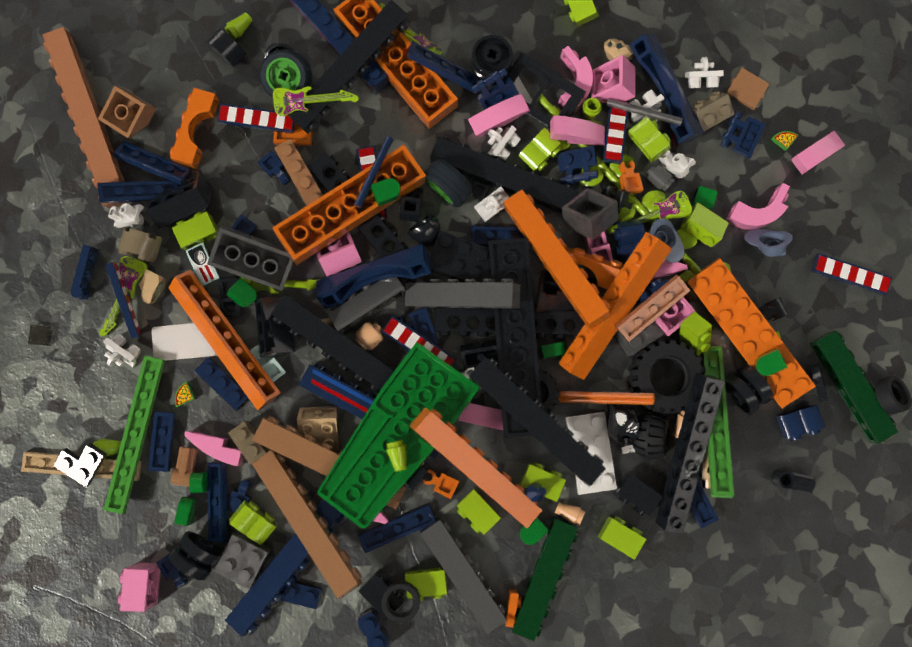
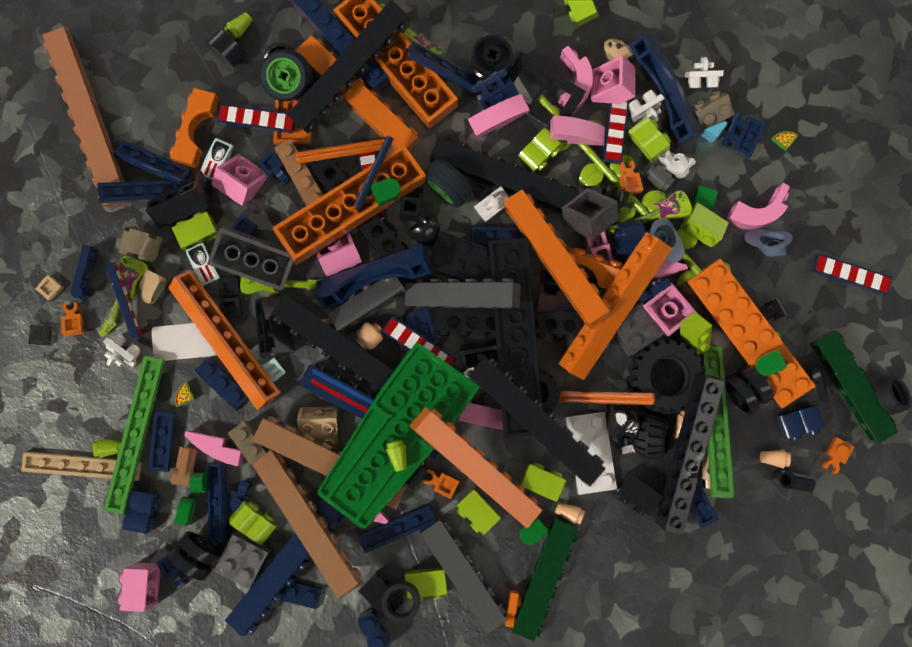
(49, 287): none -> tan tile
(72, 323): none -> orange plate
(81, 468): plate -> none
(126, 112): medium nougat slope -> none
(127, 215): white hips -> none
(140, 511): none -> dark blue brick
(218, 154): none -> slope
(239, 179): none -> bright pink slope
(242, 293): green piece -> none
(289, 101): lime piece -> none
(339, 151): none -> orange axle
(360, 99): none -> orange brick
(507, 136): white hips -> none
(535, 492): dark blue rock -> none
(552, 350): green piece -> none
(578, 159): dark blue plate -> none
(591, 108): lime cone -> none
(621, 537): lime brick -> none
(644, 111): flat silver bar -> none
(652, 308): nougat plate -> none
(713, 132): none -> medium azure slope
(747, 88): medium nougat piece -> none
(777, 458): none -> light nougat cone
(818, 152): bright pink slope -> none
(839, 453): none -> orange plate

